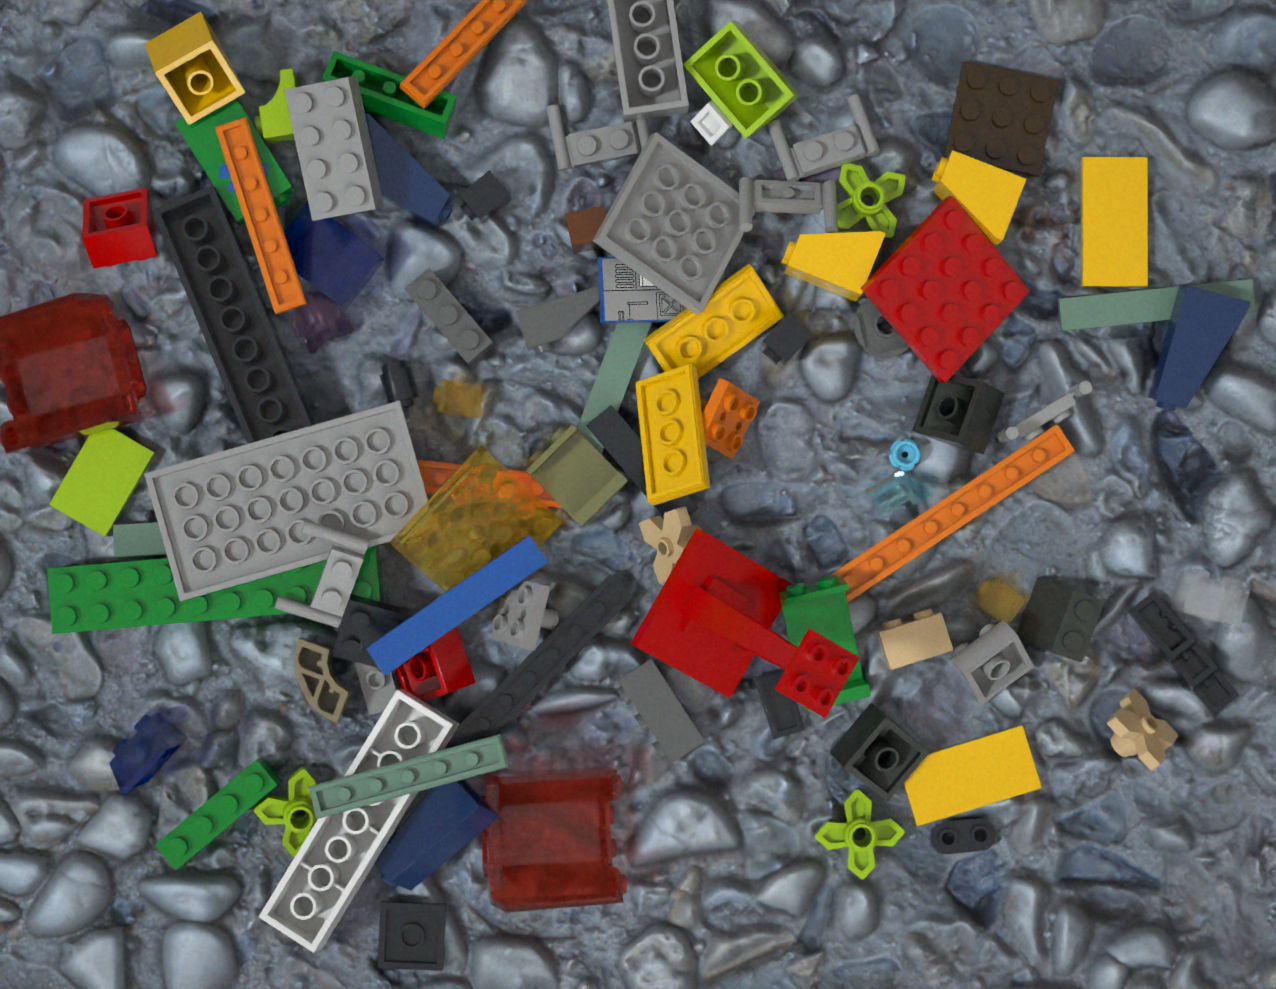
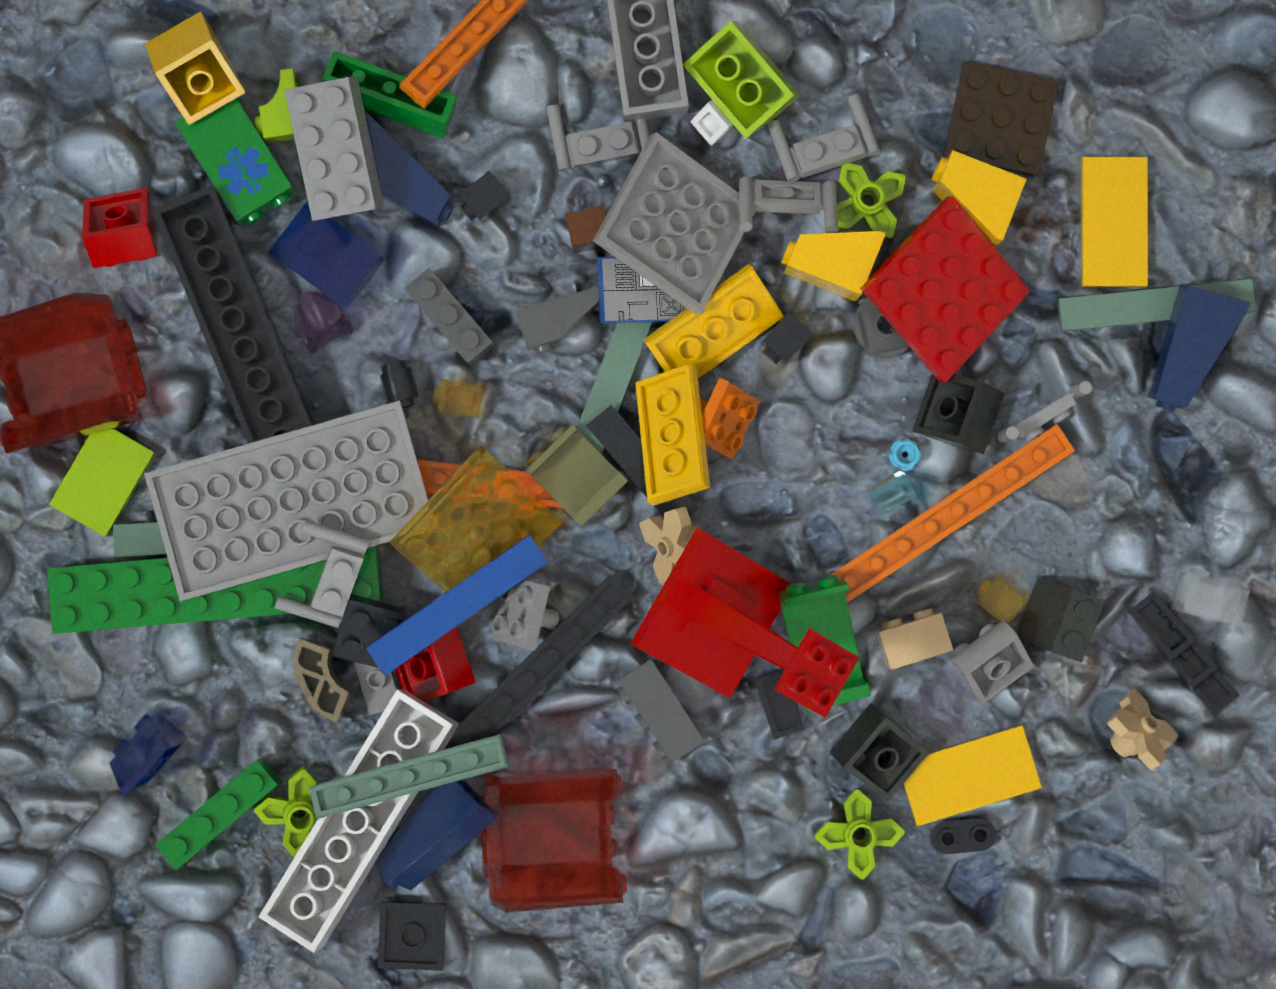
(261, 215): orange tile -> none

